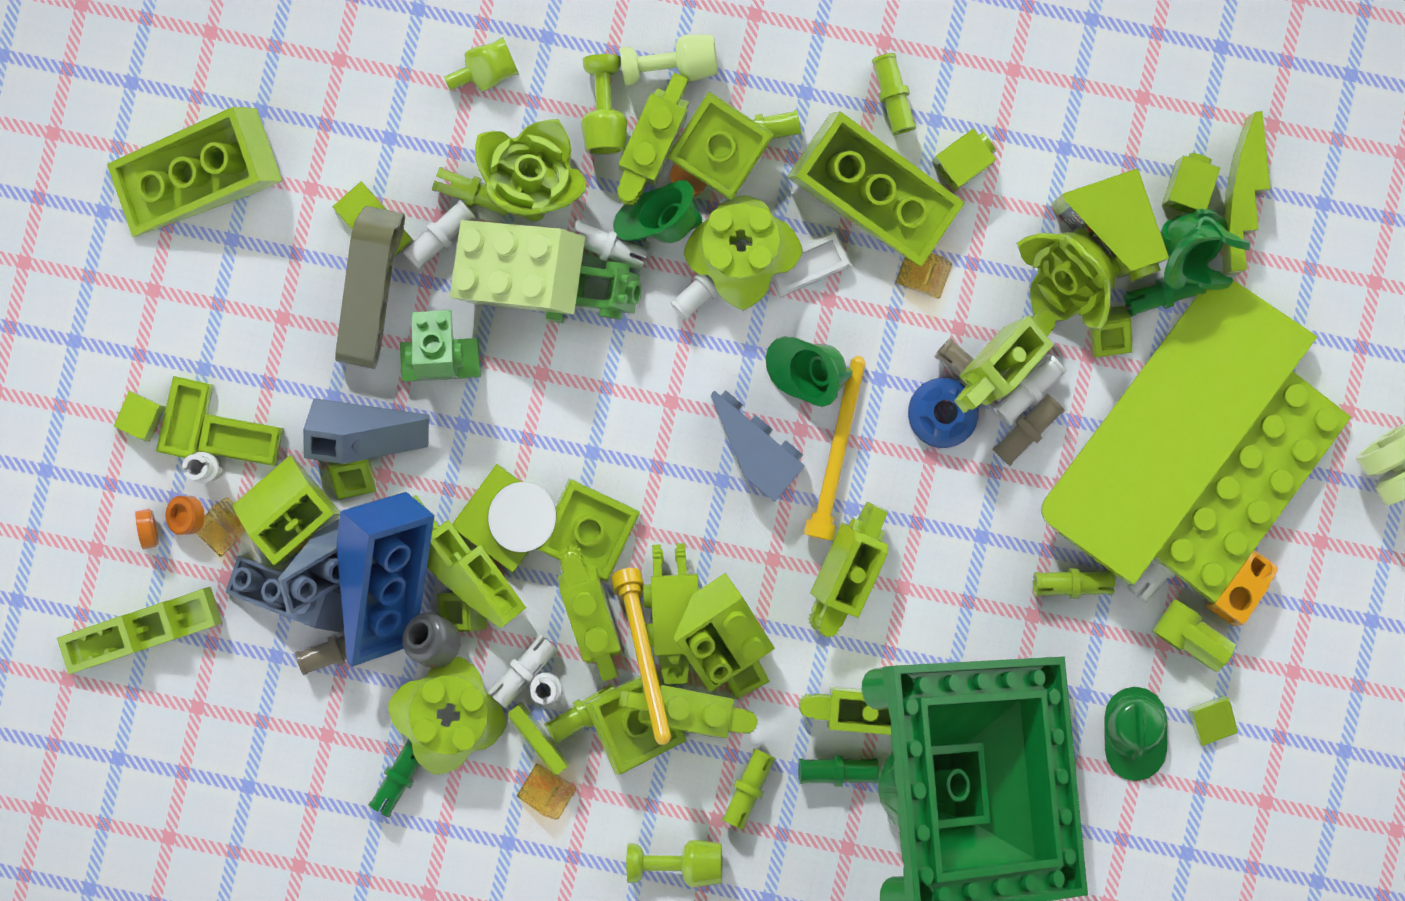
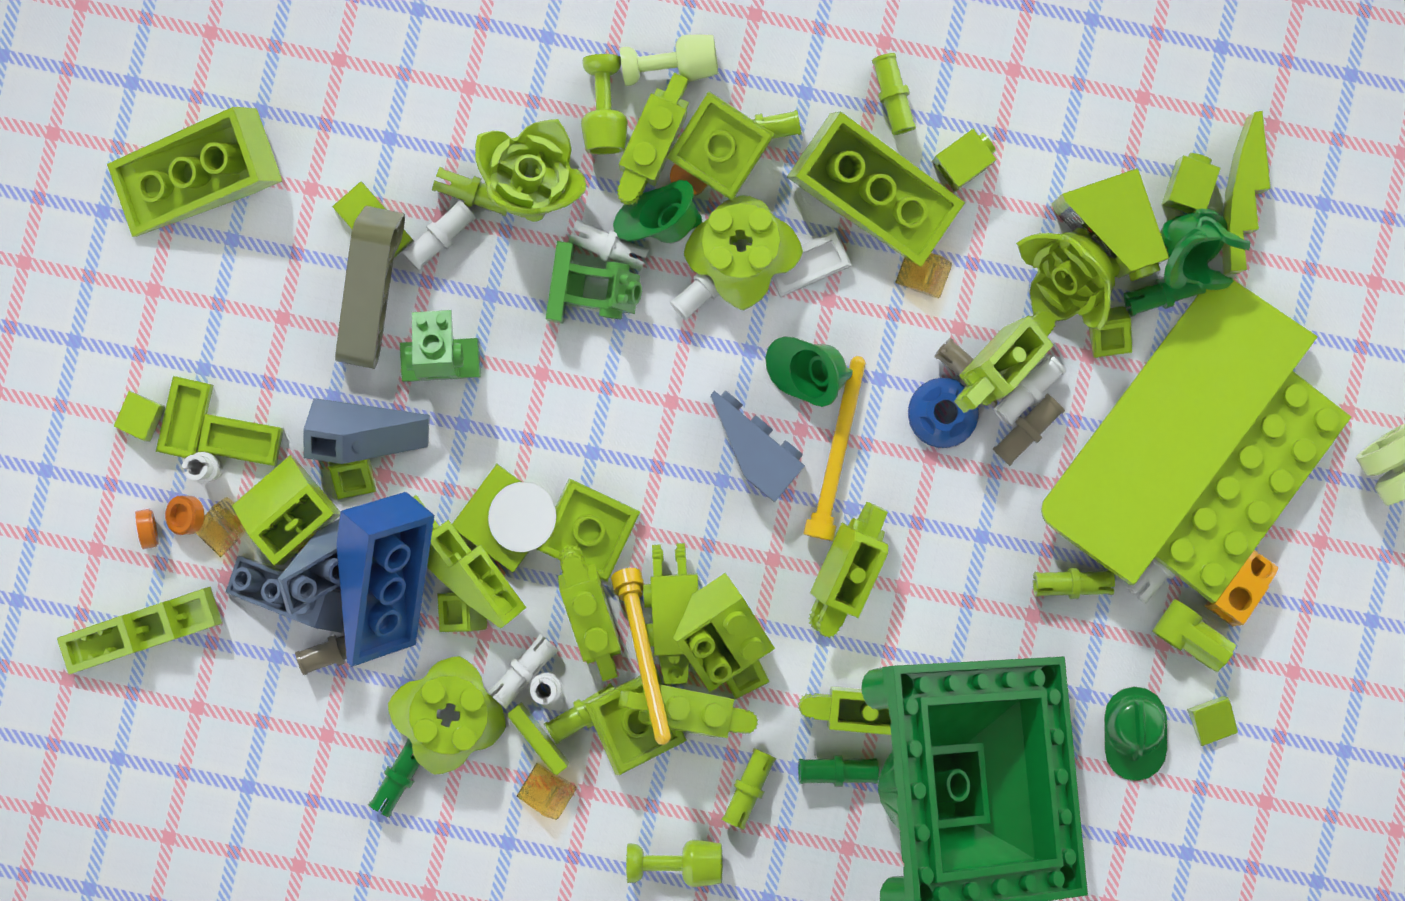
(431, 640): dark grey head -> none
(485, 67): lime piece -> none
(517, 266): yellowish green brick -> none

